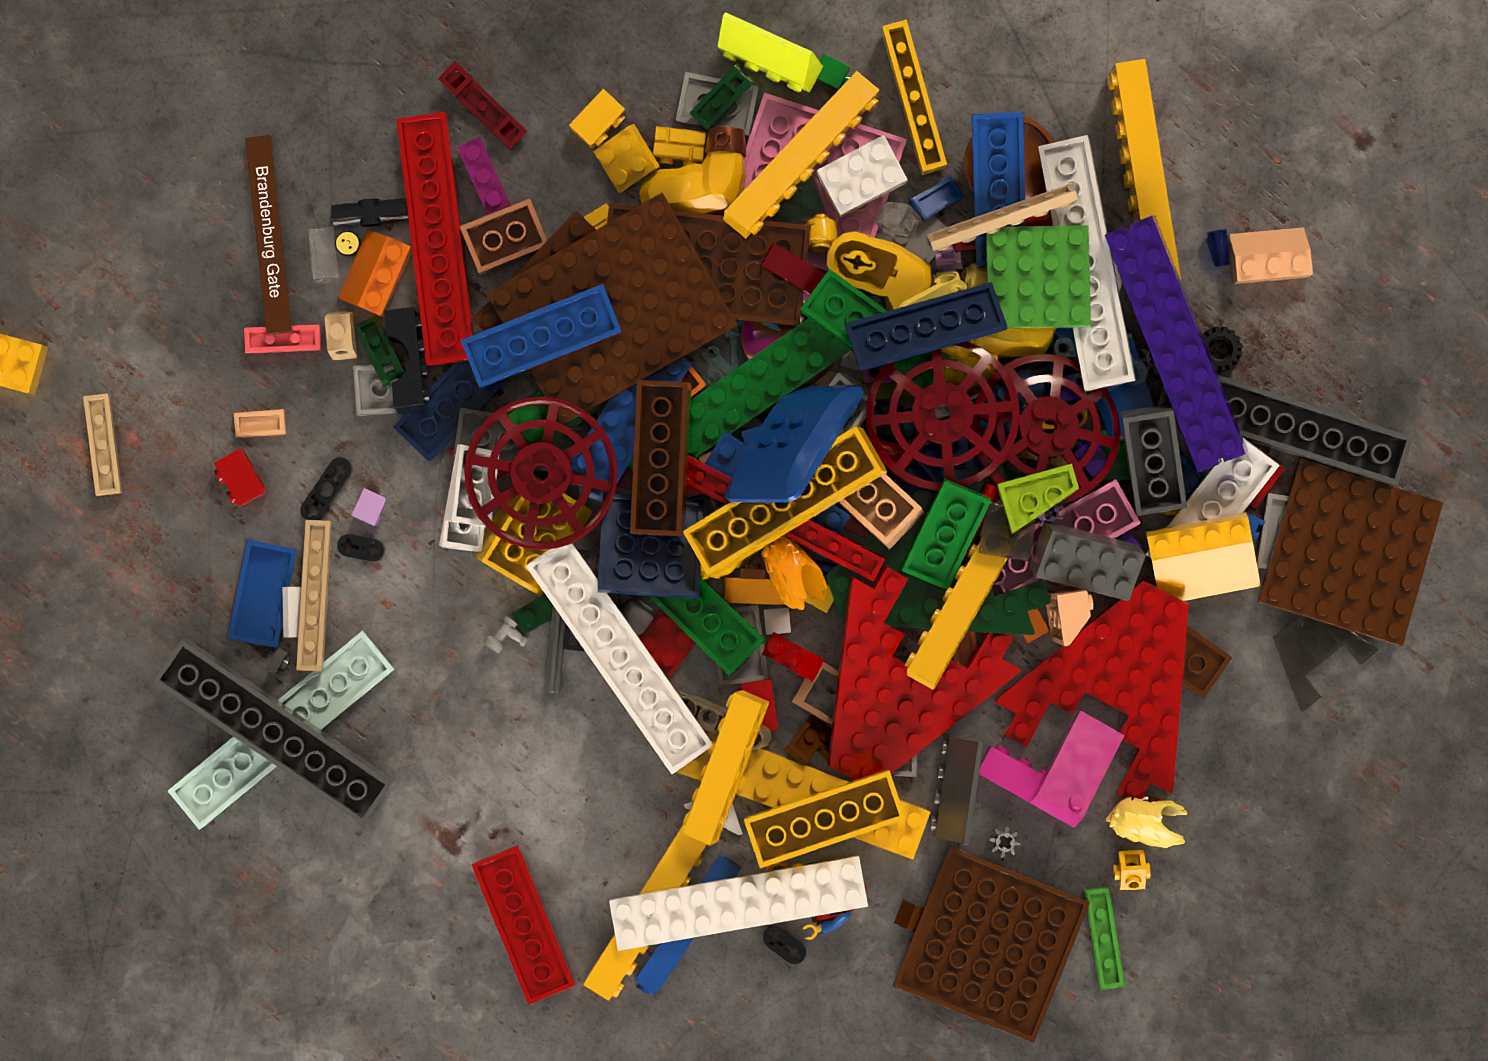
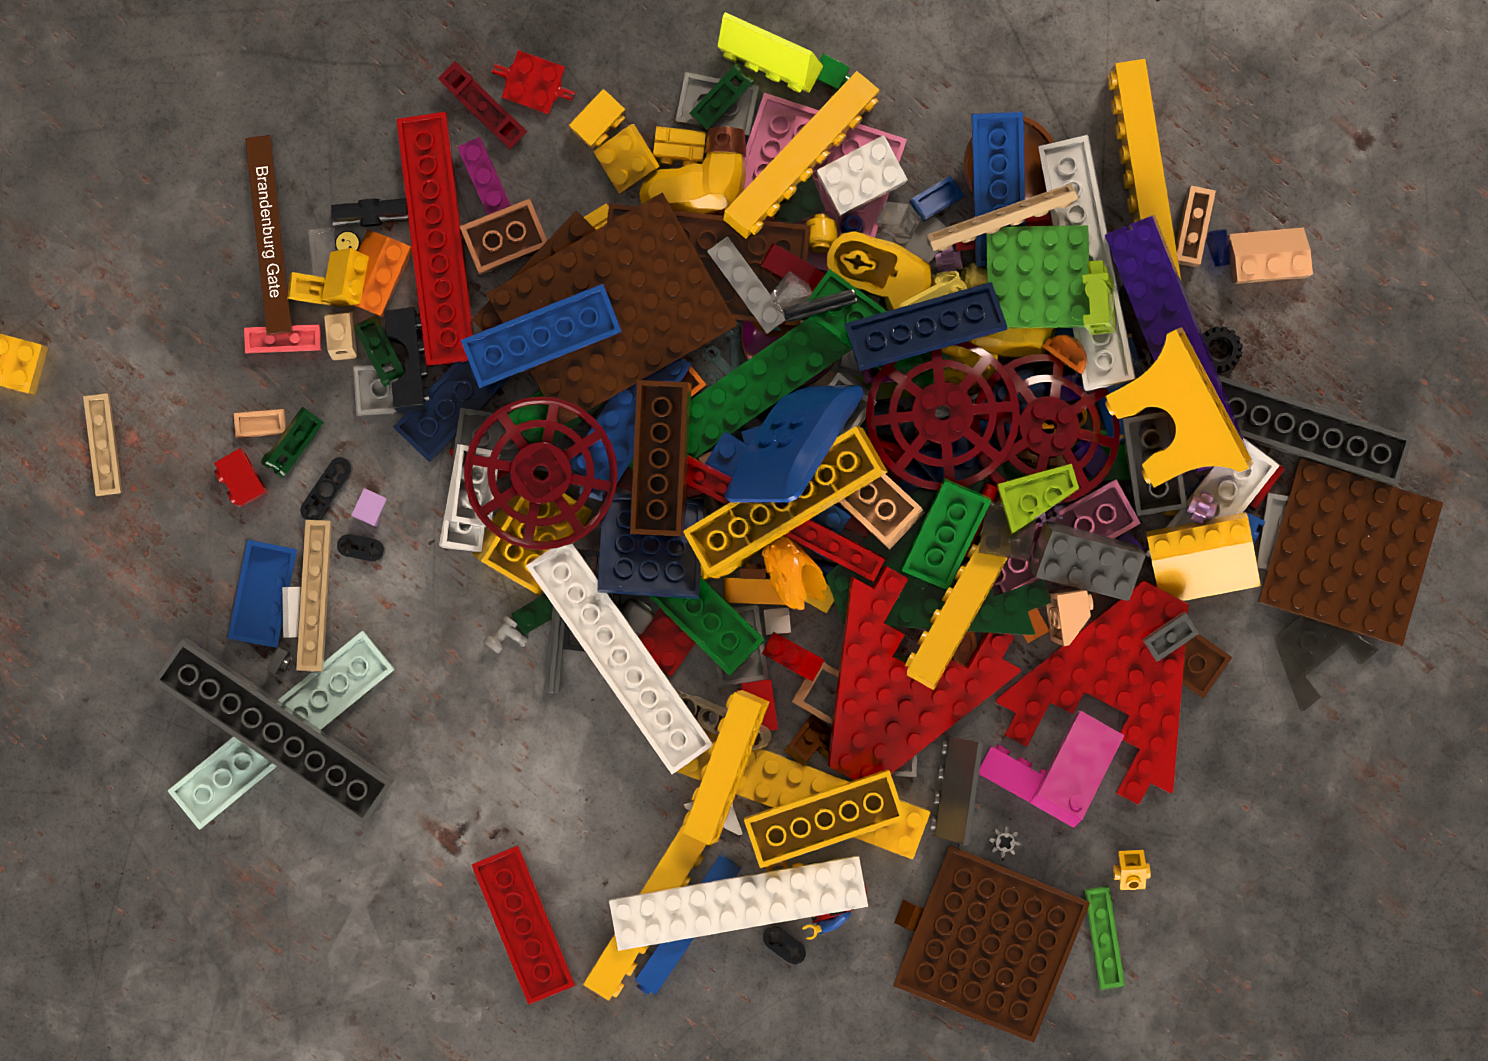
(292, 442): none -> dark green plate
(306, 288): none -> yellow plate
(345, 277): none -> yellow brick
(533, 82): none -> red plate
(746, 284): none -> light grey plate
(790, 292): none -> clear brick
(820, 305): none -> black axle
(846, 228): none -> clear blue cone
(913, 97): yellow brick -> none
(1068, 350): none -> orange tile
(1101, 299): none -> lime hips
(1142, 818): light yellow head -> none
(1170, 636): none -> dark grey plate
(1194, 225): none -> light nougat brick
(1202, 424): none -> yellow piece
(1202, 507): none -> lavender gear

